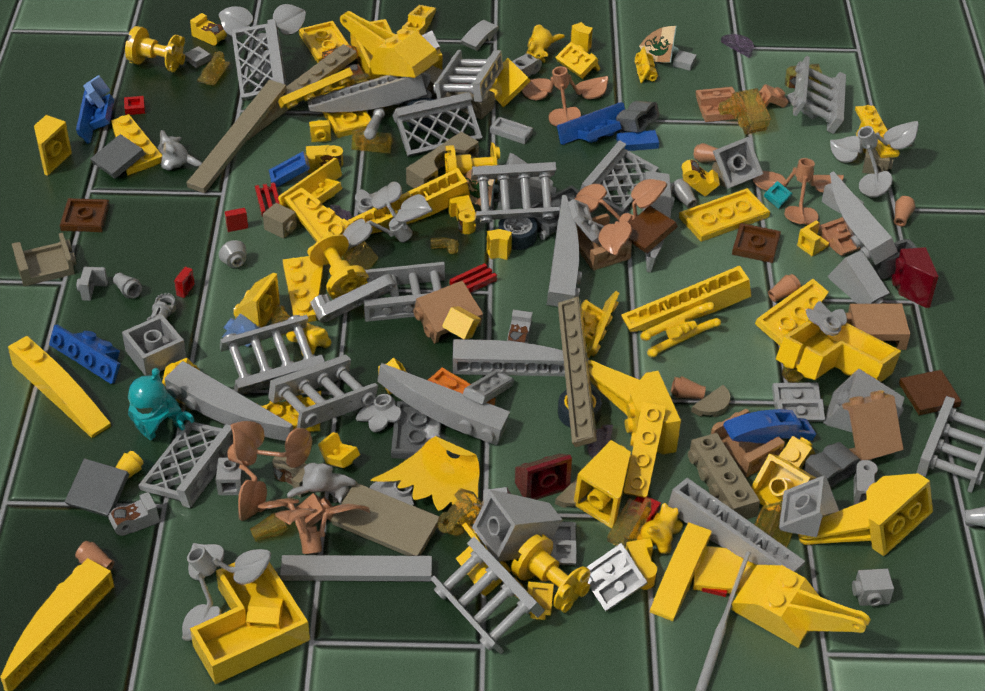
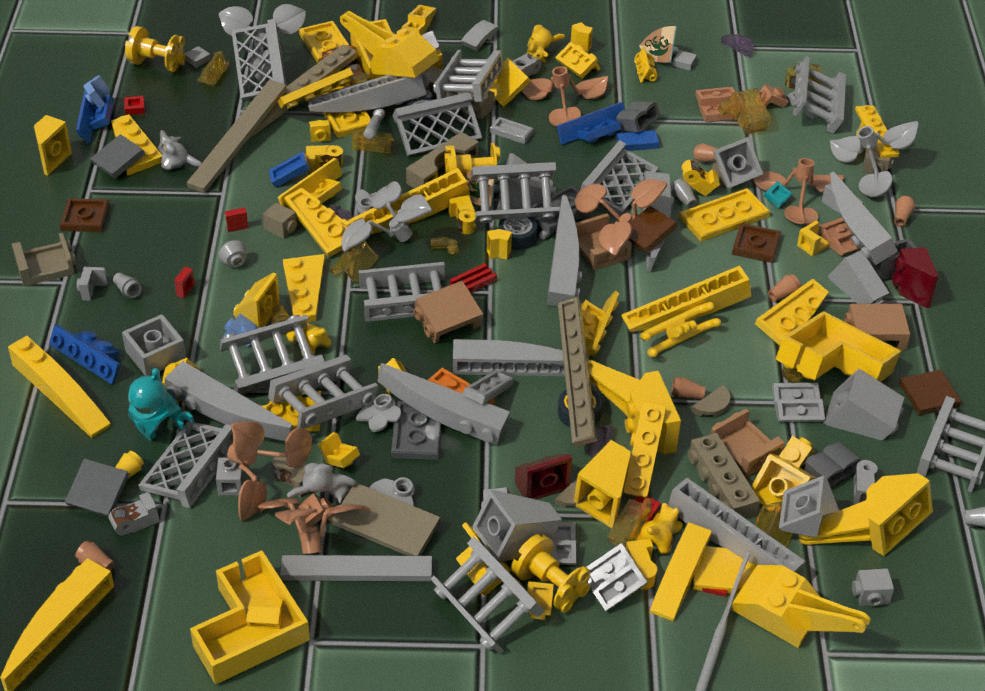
(160, 307): light grey connector -> none
(204, 561): light grey plant -> none
(207, 30): yellow leg -> none
(266, 190): red tile -> none
(268, 528): clear yellow cone -> none
(328, 310): light grey beam -> none
(343, 276): yellow piece -> none
(436, 472): yellow piece -> none
(461, 322): yellow panel -> none
(463, 510): clear yellow leg -> none
(520, 326): leg -> none
(582, 217): light grey tile -> none
(768, 424): blue slope -> none
(828, 321): light grey plate -> none
(874, 425): medium nougat panel -> none

